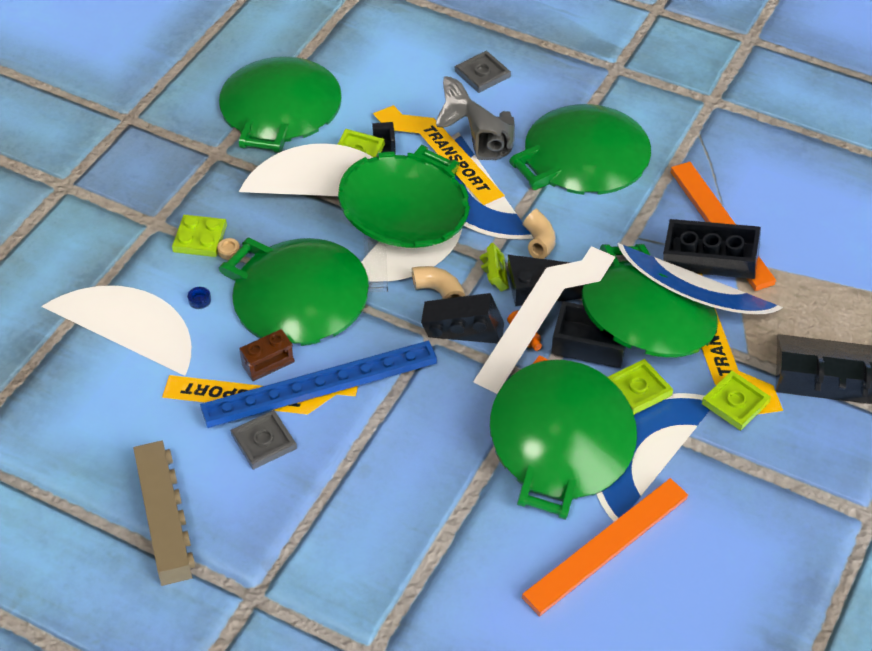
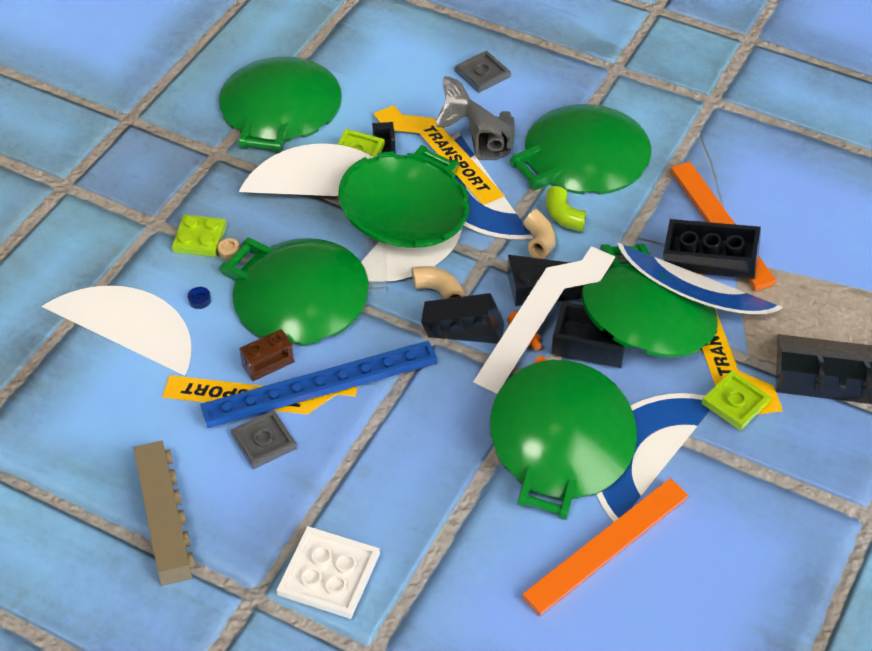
(328, 572): none -> white plate
(495, 267): lime plate -> none
(562, 212): none -> lime cylinder
(641, 385): lime plate -> none

